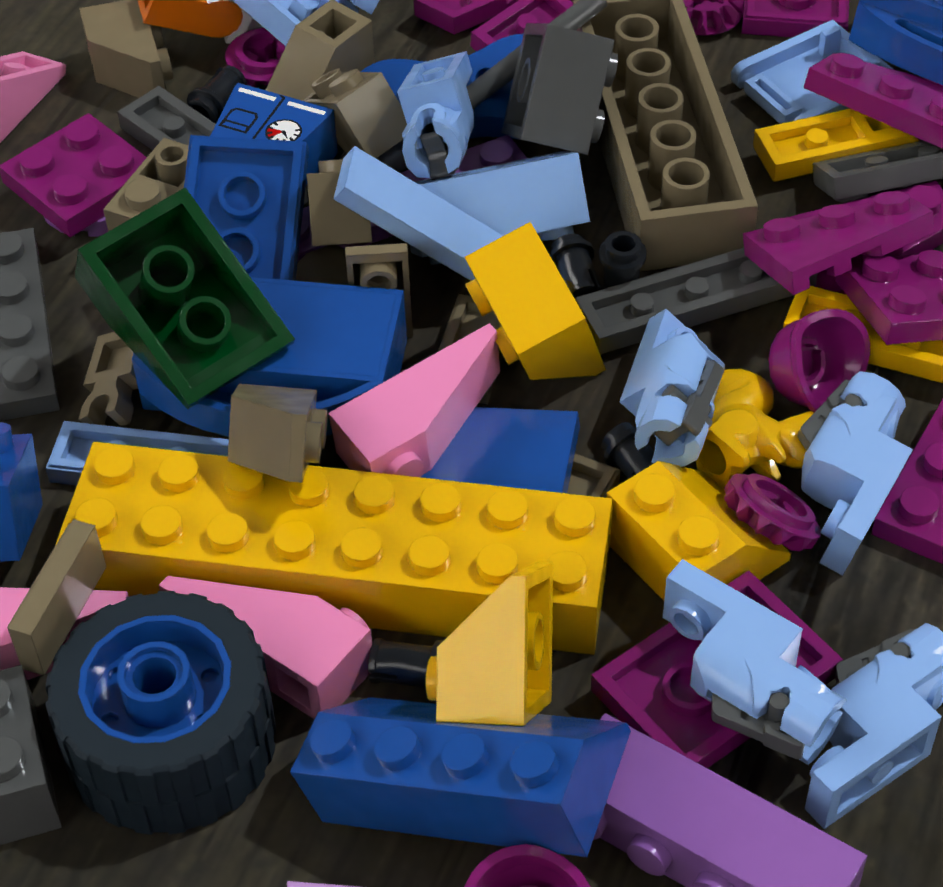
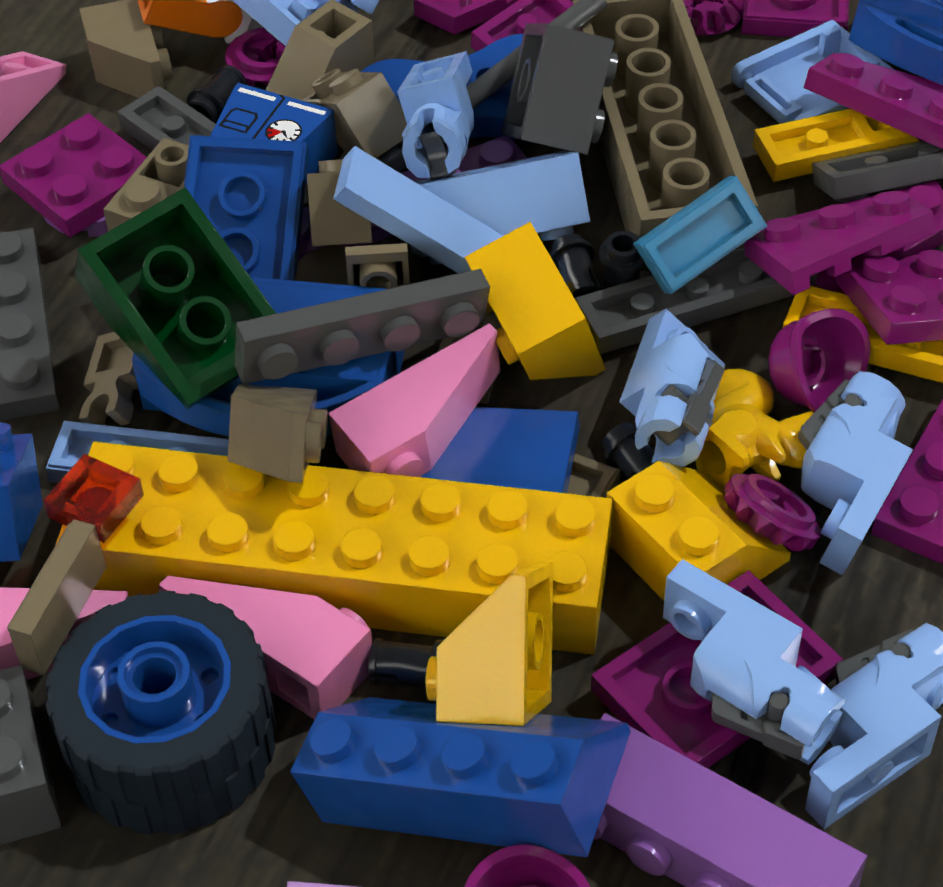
(94, 495): none -> clear red plate
(360, 326): none -> dark grey plate
(700, 234): none -> dark azure tile

